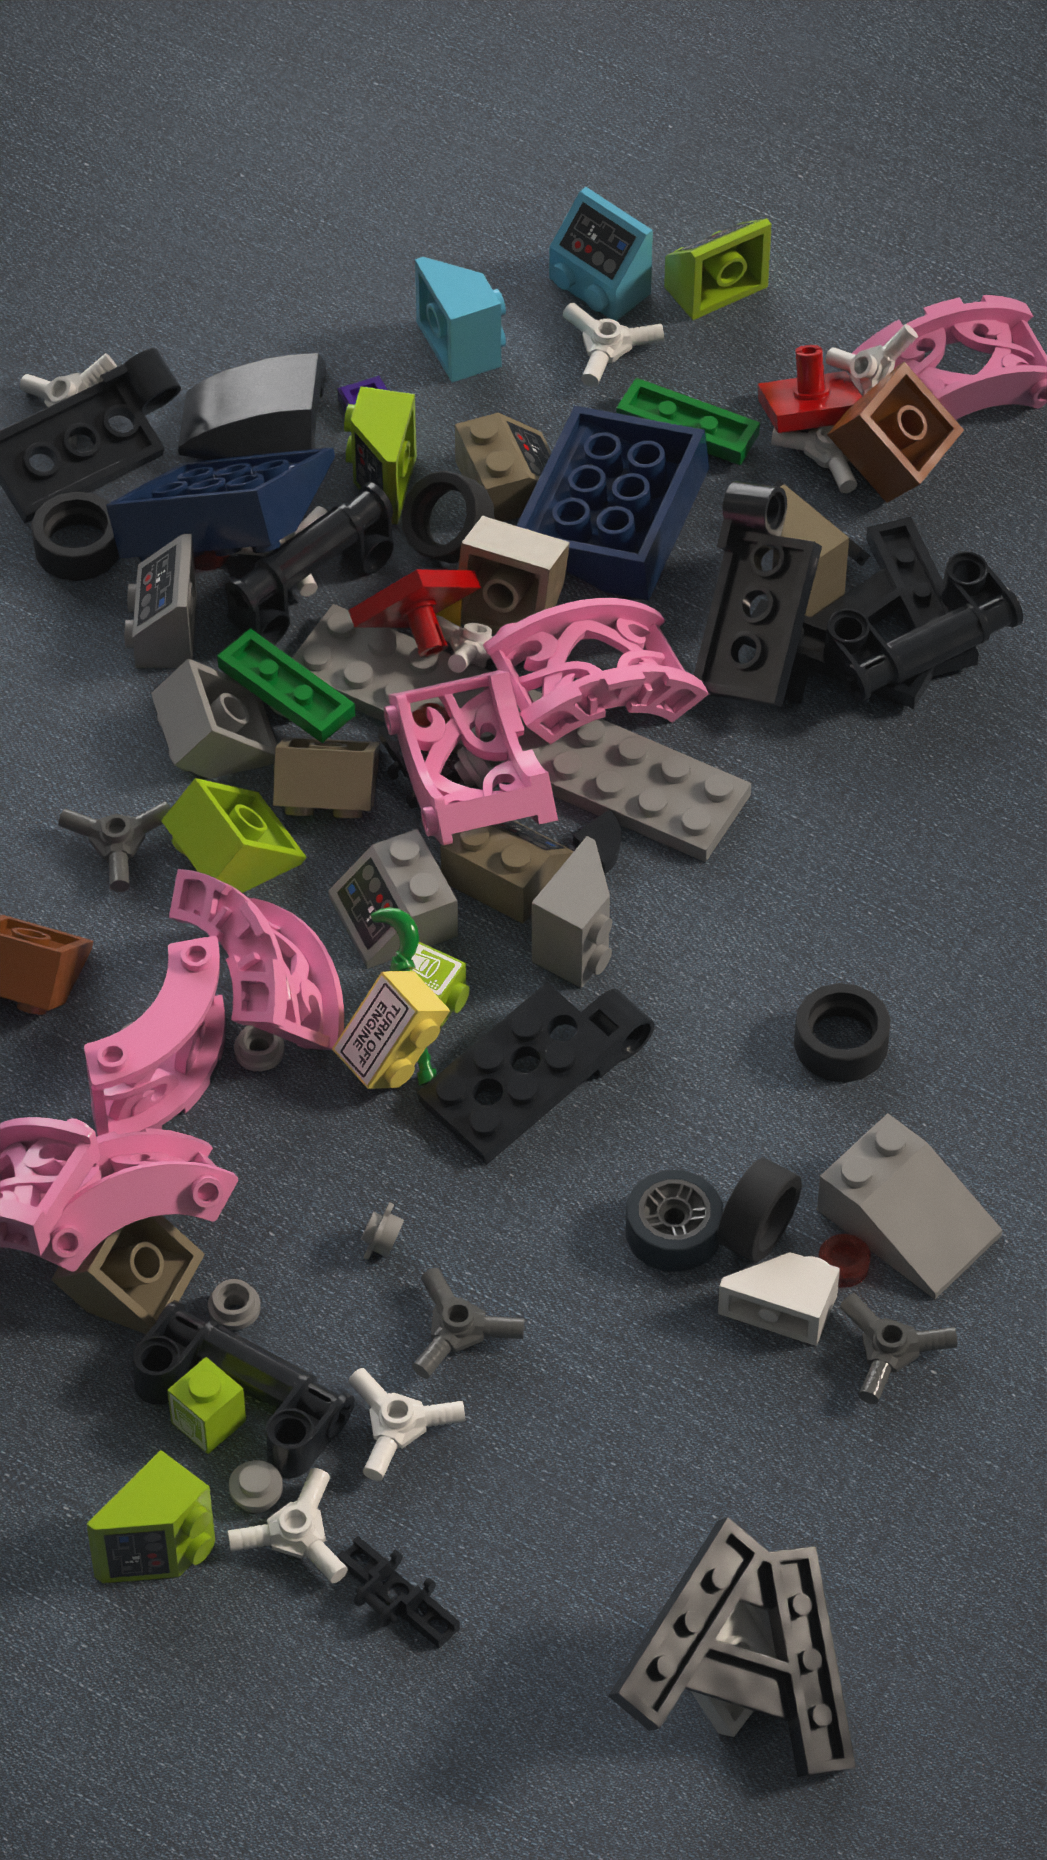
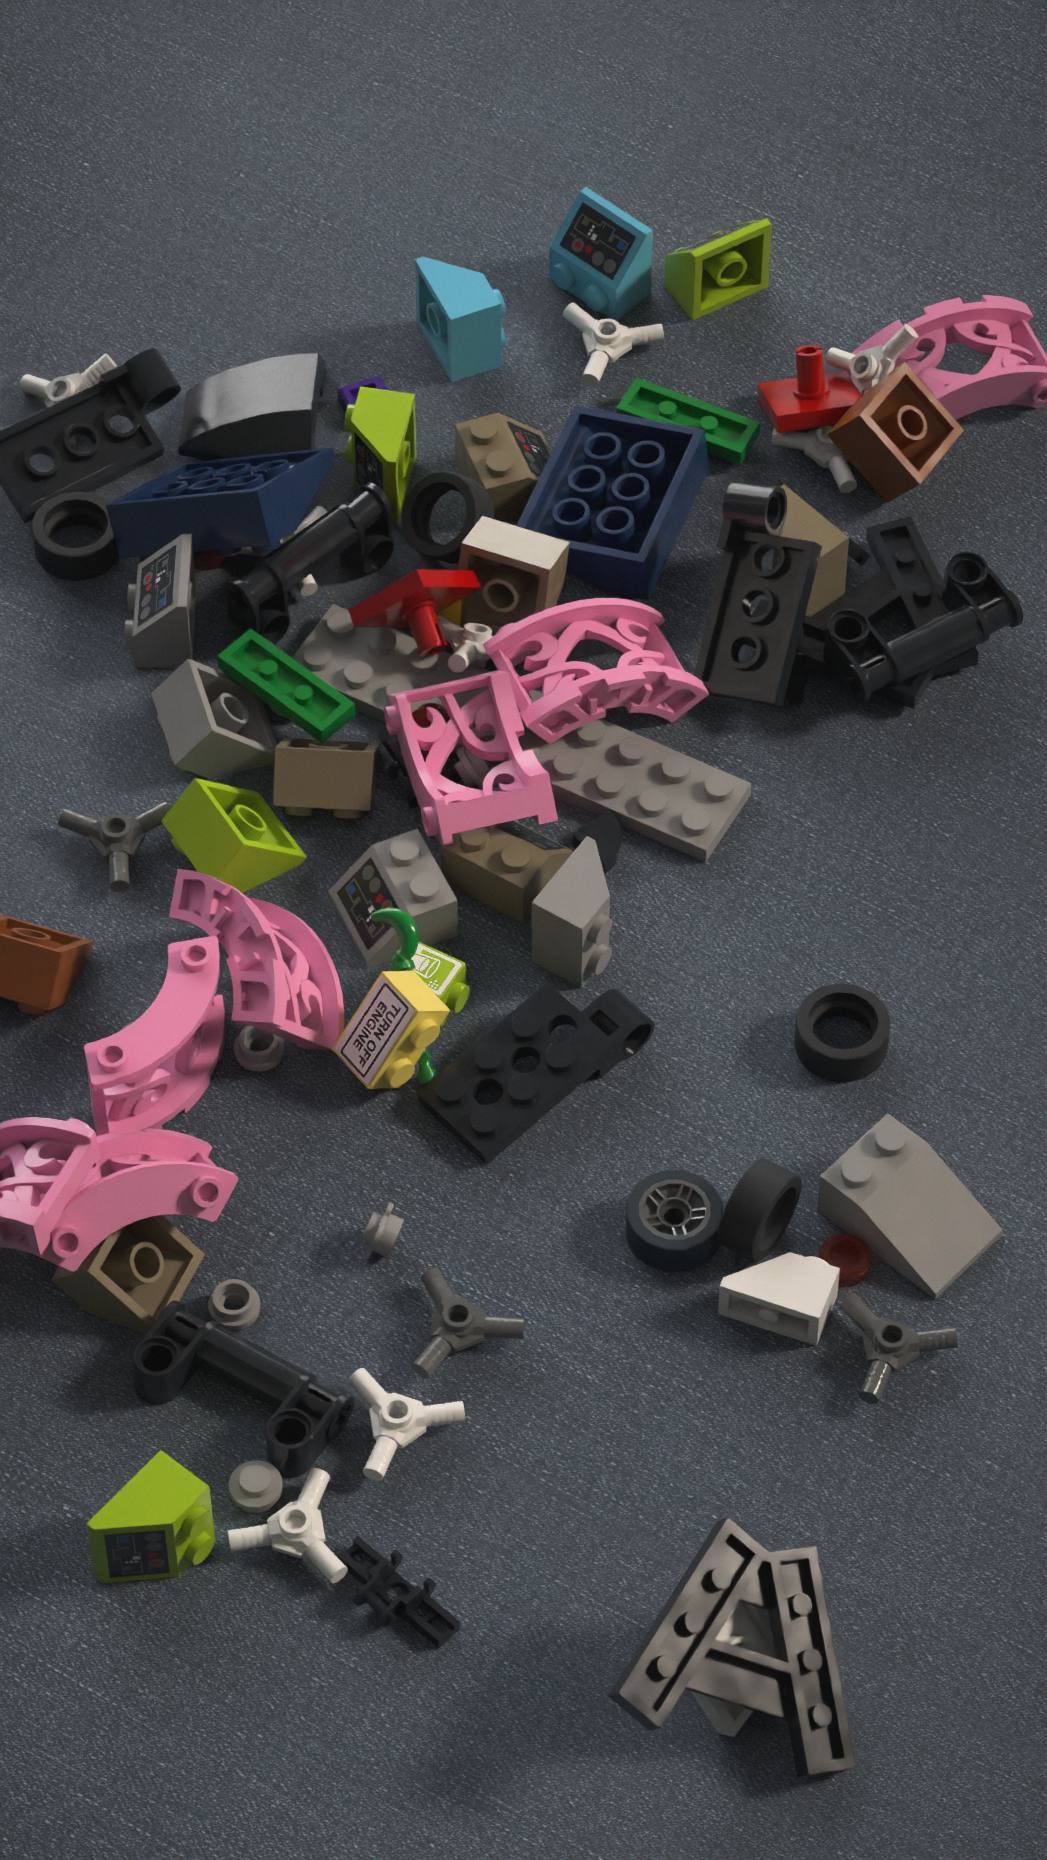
(207, 1405): lime brick -> none

